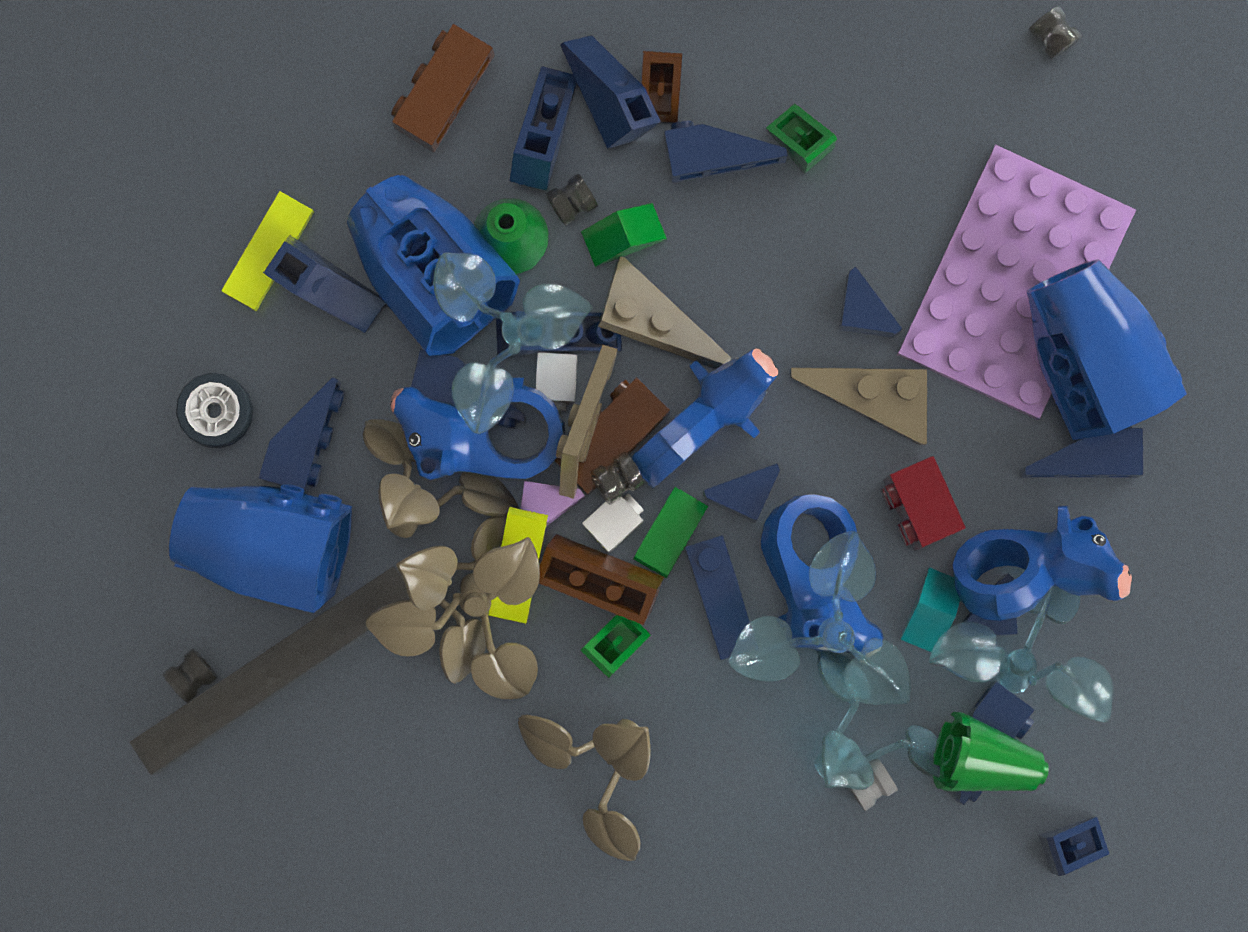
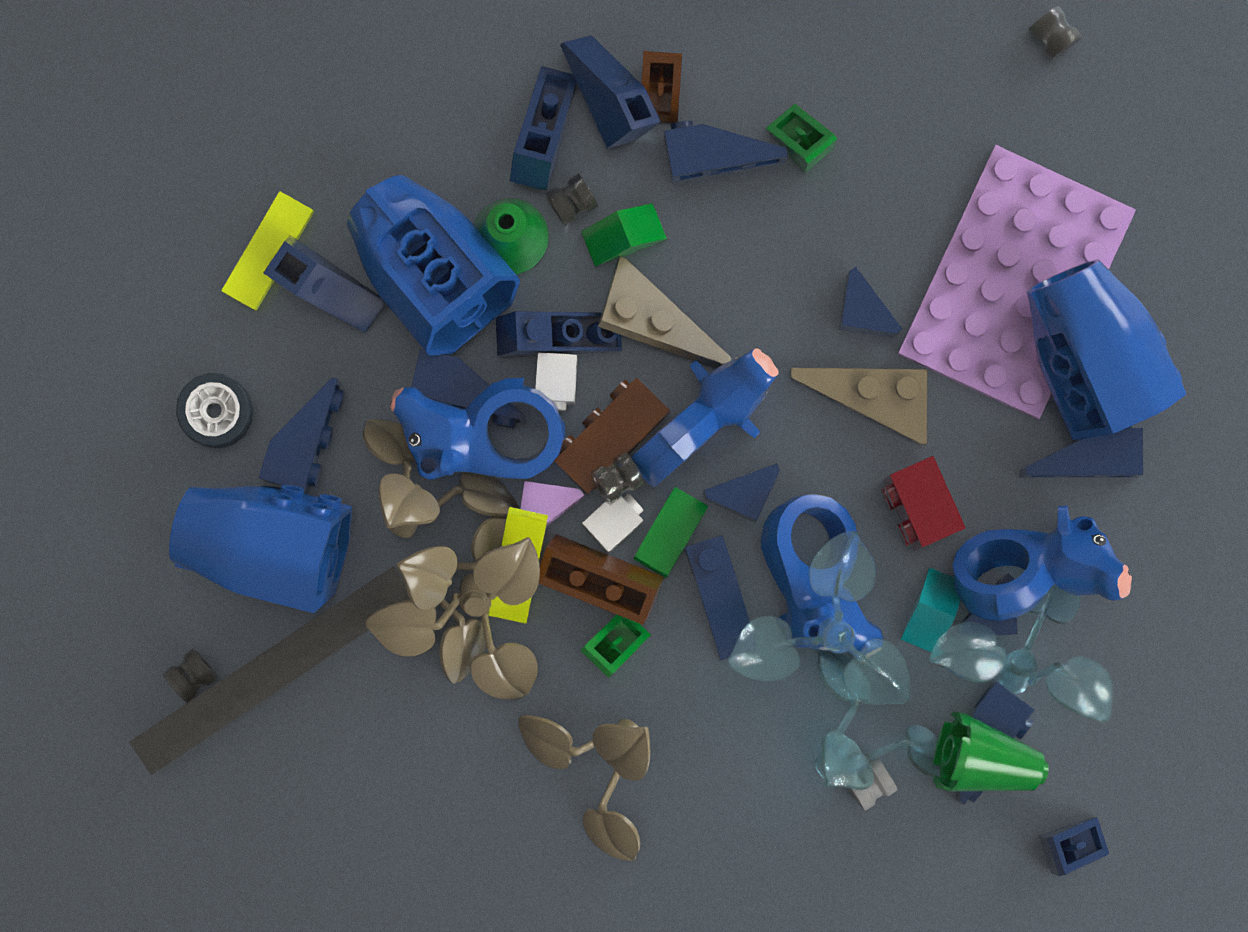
(442, 87): reddish brown brick -> none
(550, 320): clear light blue plant -> none
(583, 422): dark tan wing -> none

